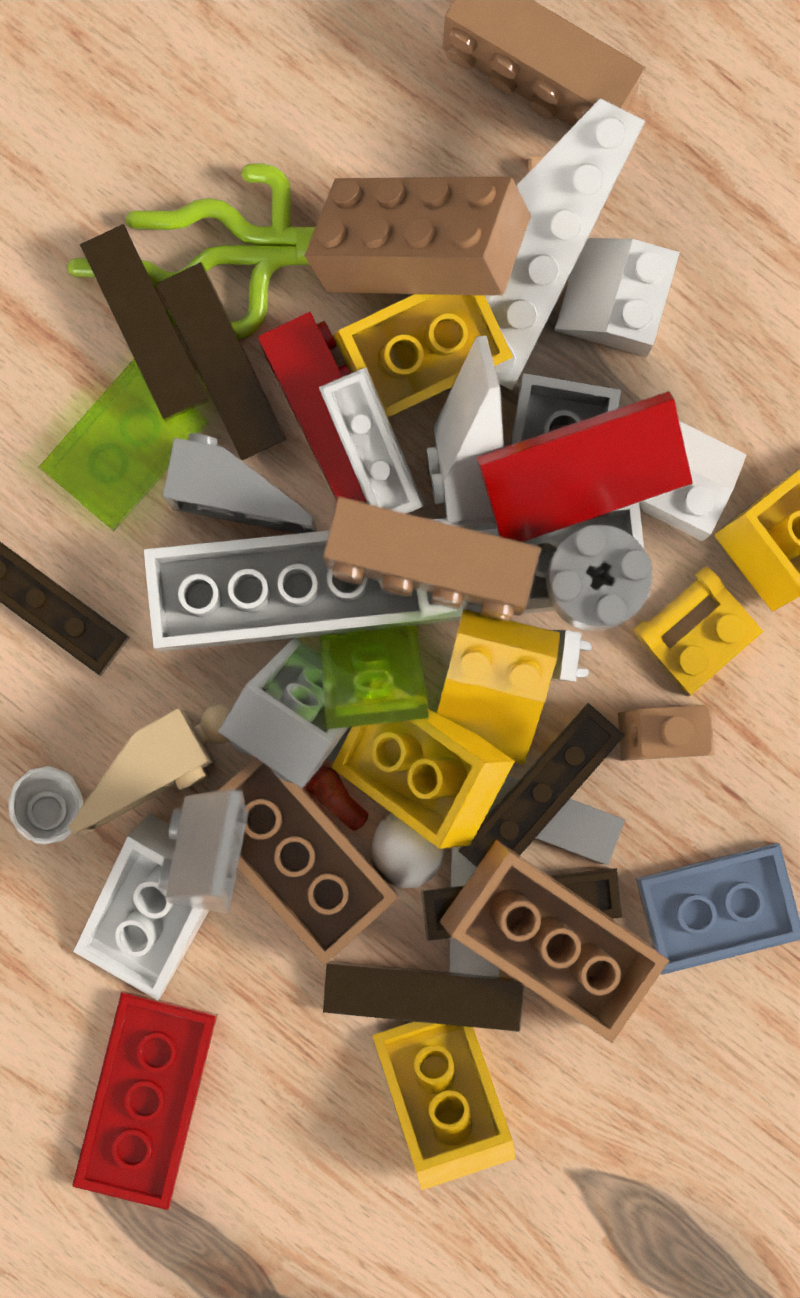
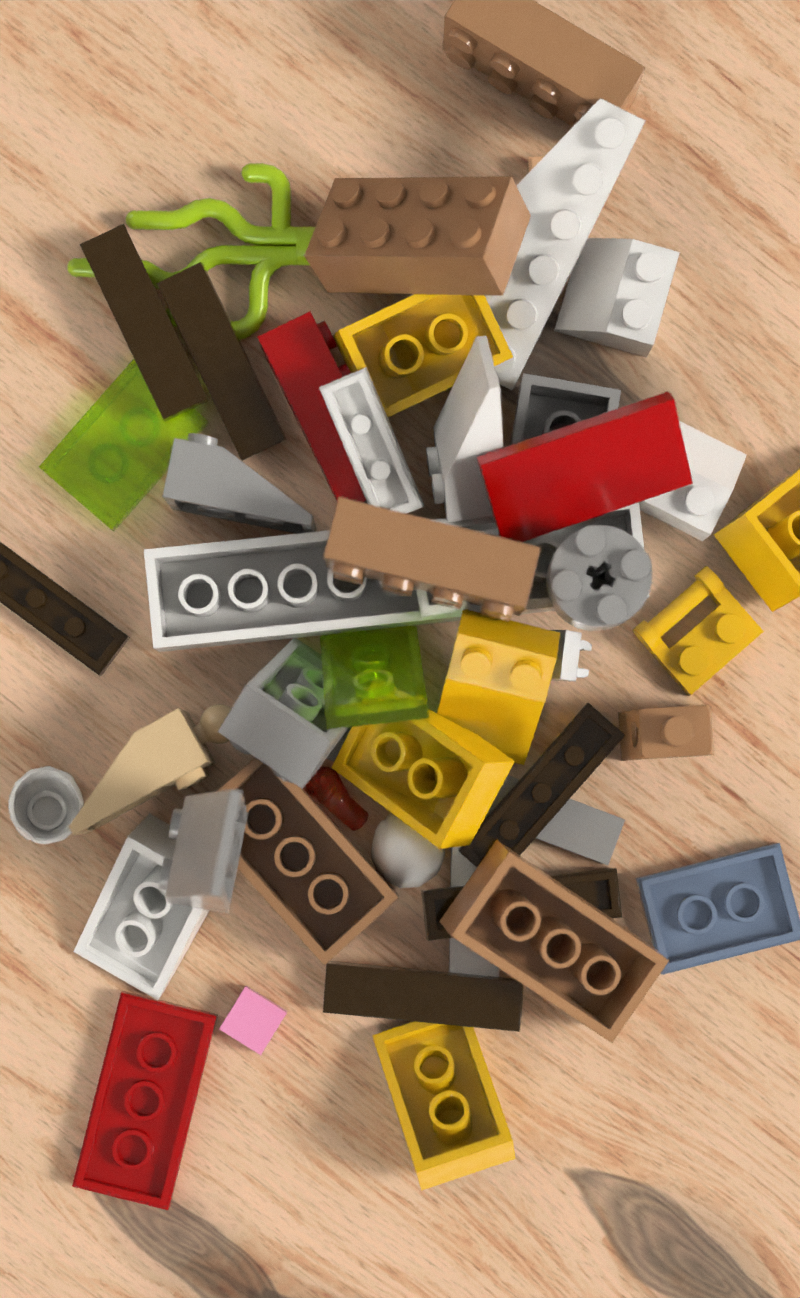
(253, 1020): none -> bright pink tile

